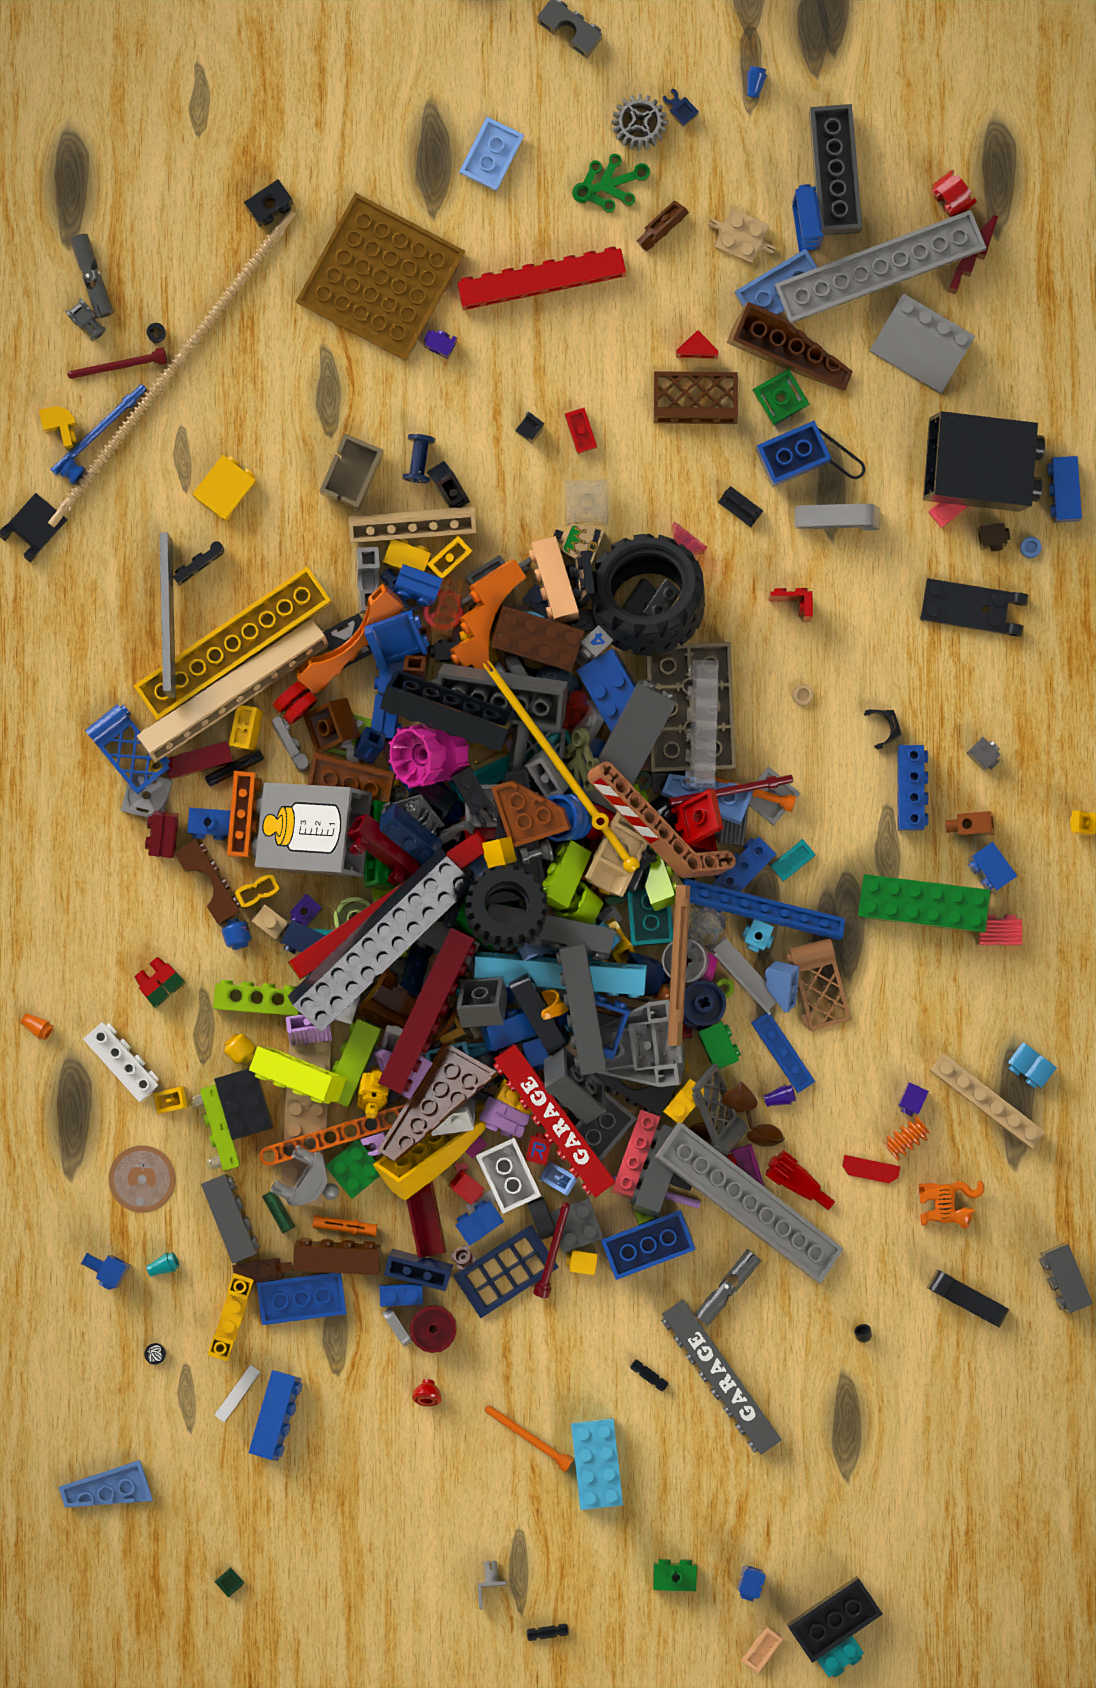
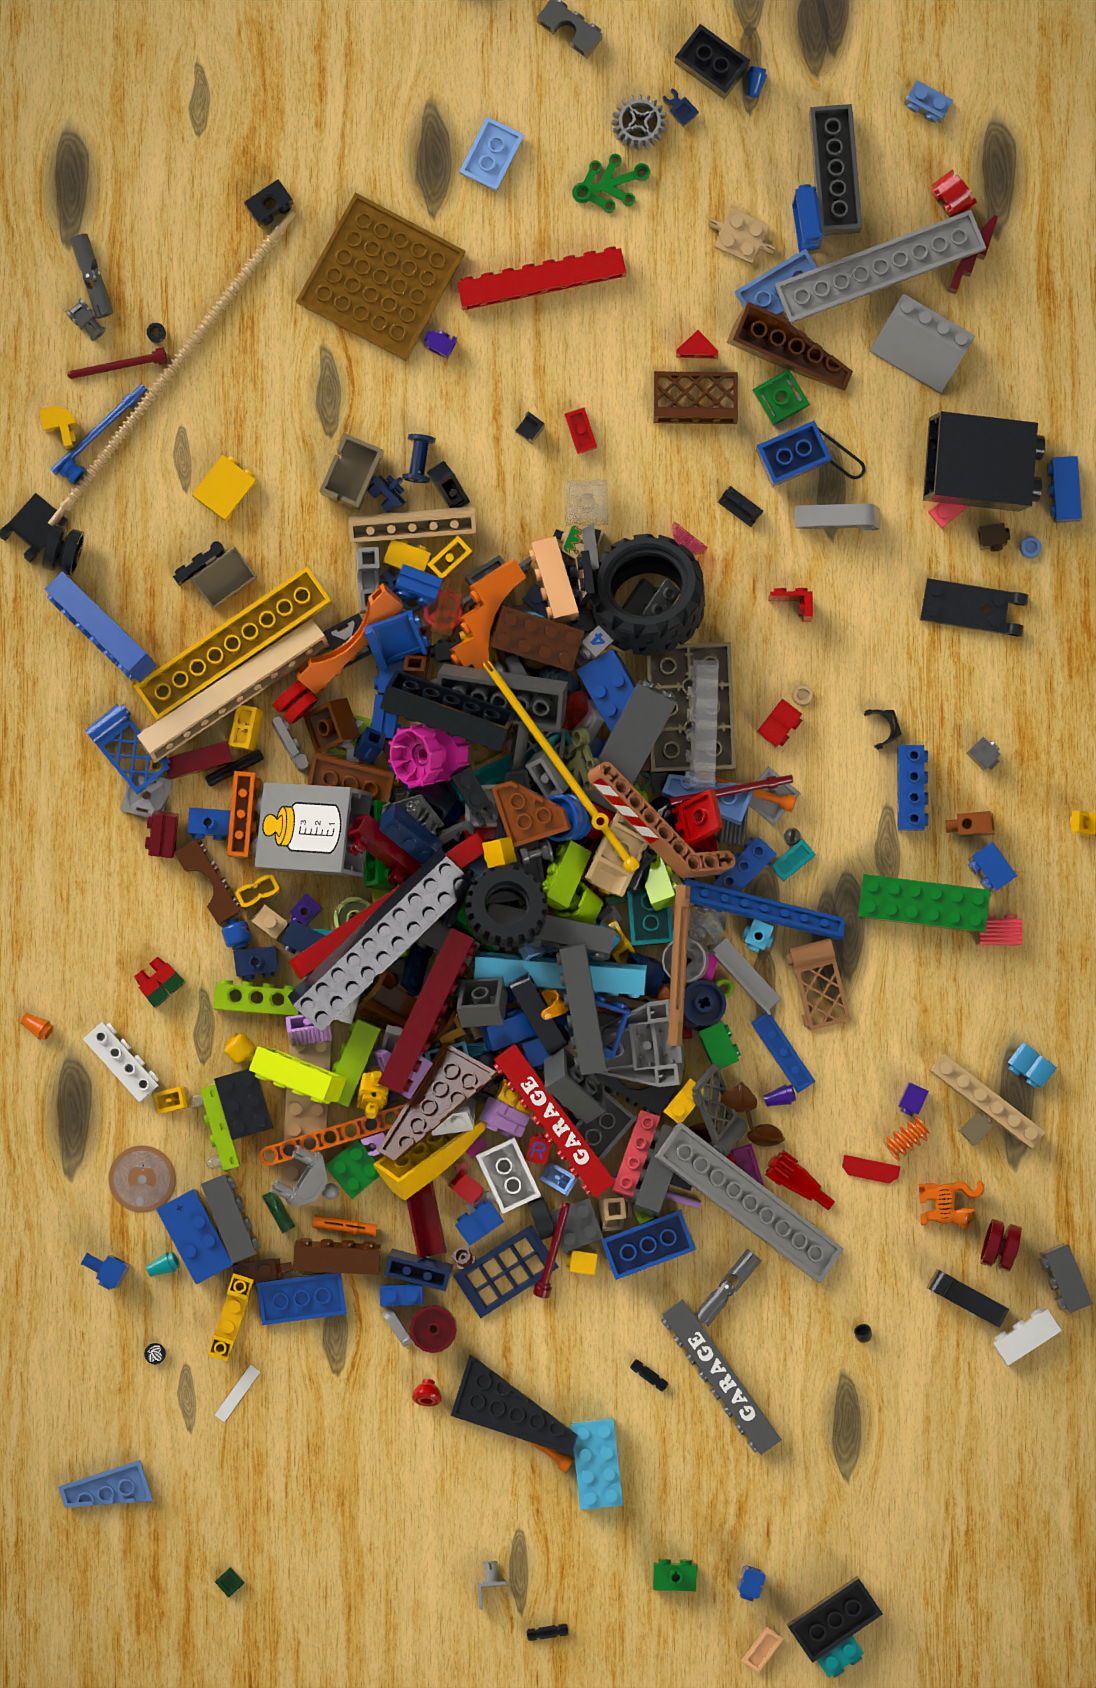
(63, 549): none -> black wheel
(99, 628): none -> brick
(167, 615): tile -> none
(195, 1236): none -> blue brick
(223, 577): none -> dark tan container
(256, 962): none -> dark blue brick
(275, 1415): blue brick -> none
(380, 486): none -> dark blue hips
(498, 1405): none -> black wing
(589, 542): none -> dark grey sticker
(613, 1212): none -> tan brick
(662, 225): reddish brown hinge -> none
(712, 61): none -> black brick
(780, 723): none -> red brick
(783, 984): medium blue slope -> none
(787, 835): none -> dark grey hinge
(928, 102): none -> medium blue bracket
(976, 1128): none -> dark tan brick
(1001, 1245): none -> dark red wheel
(1026, 1336): none -> white brick

